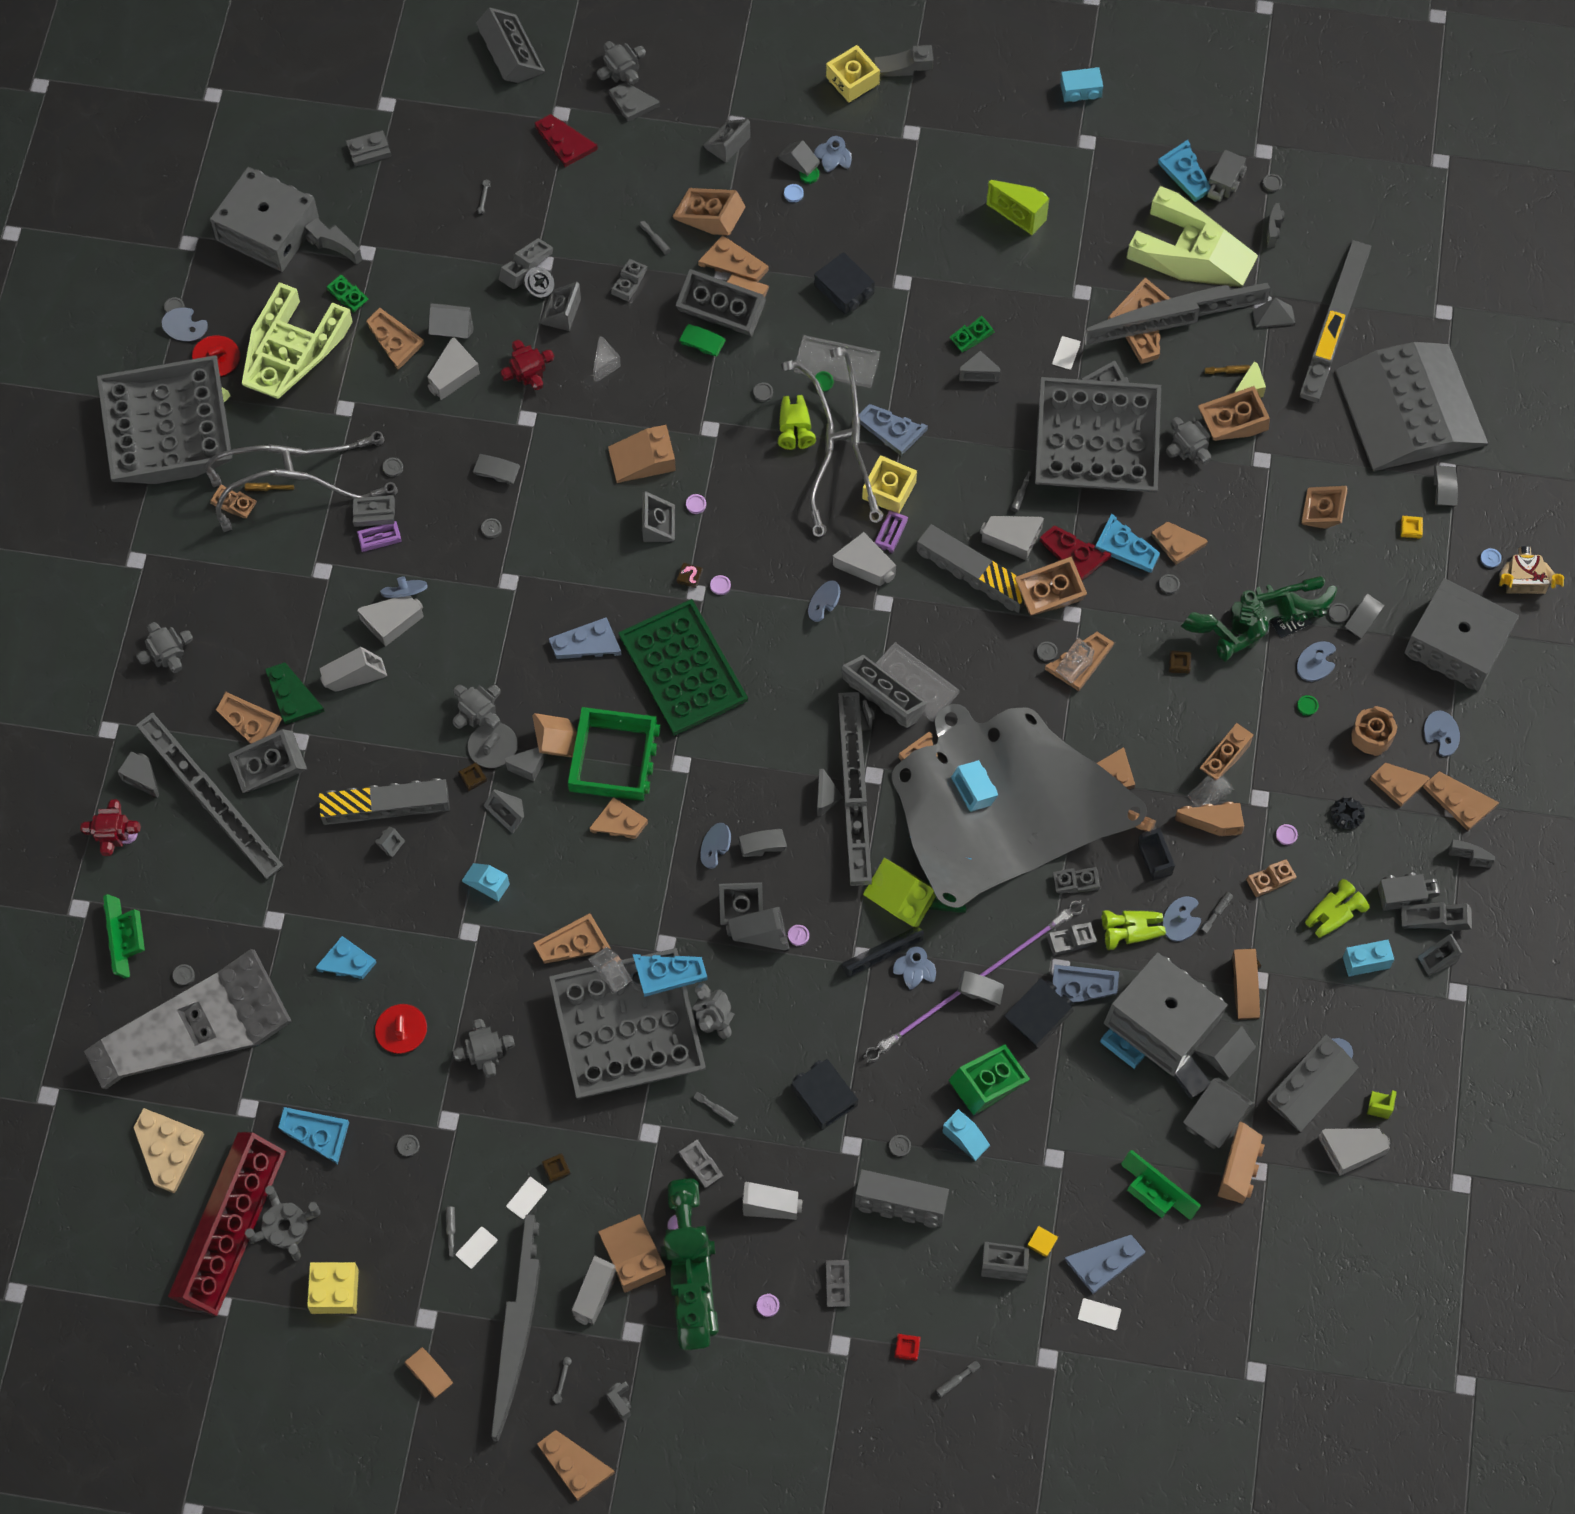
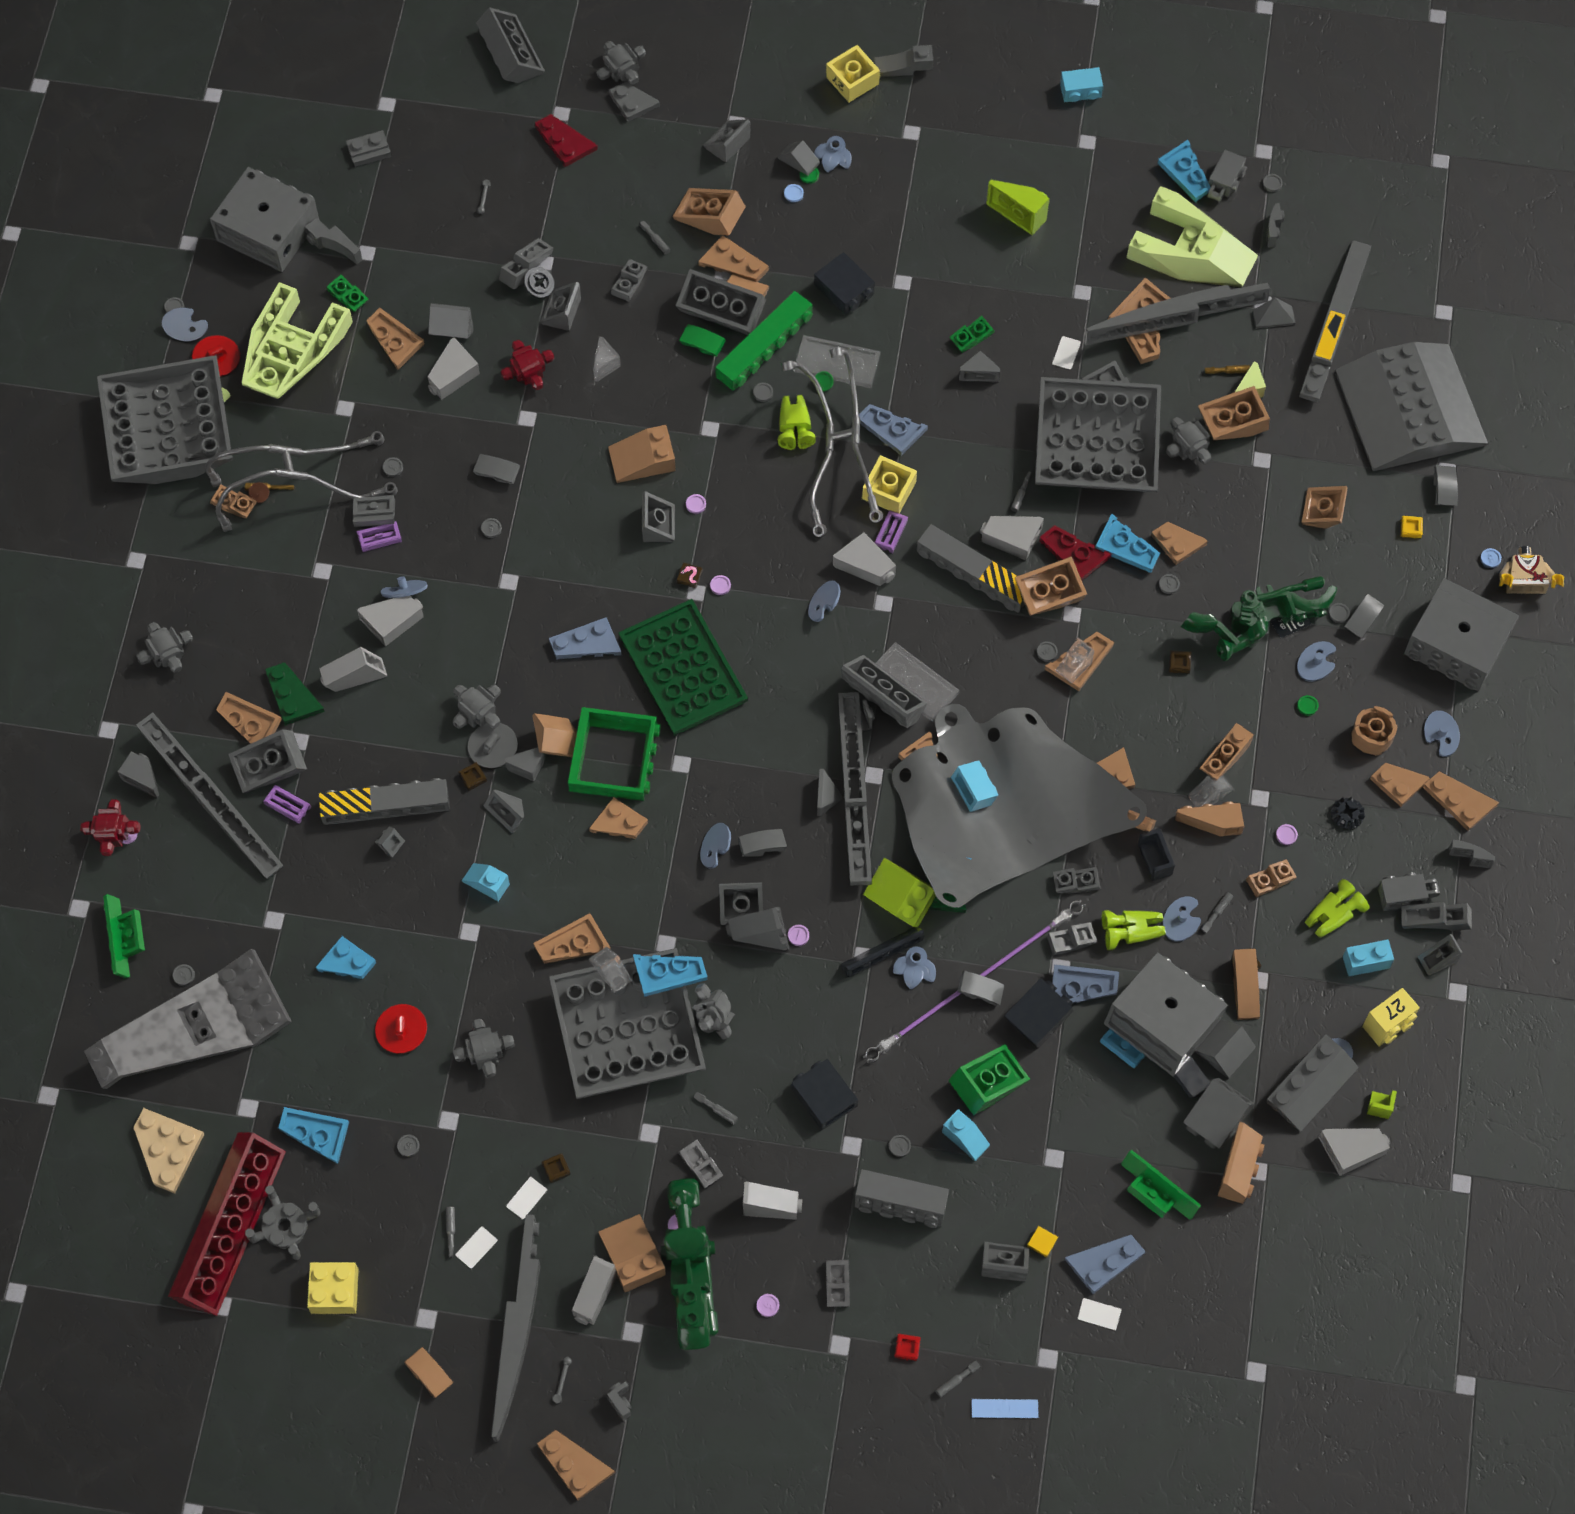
(259, 492): none -> copper piece
(301, 812): none -> medium lavender tile
(764, 341): none -> green brick
(1004, 1408): none -> light blue piece
(1391, 1017): none -> light yellow brick

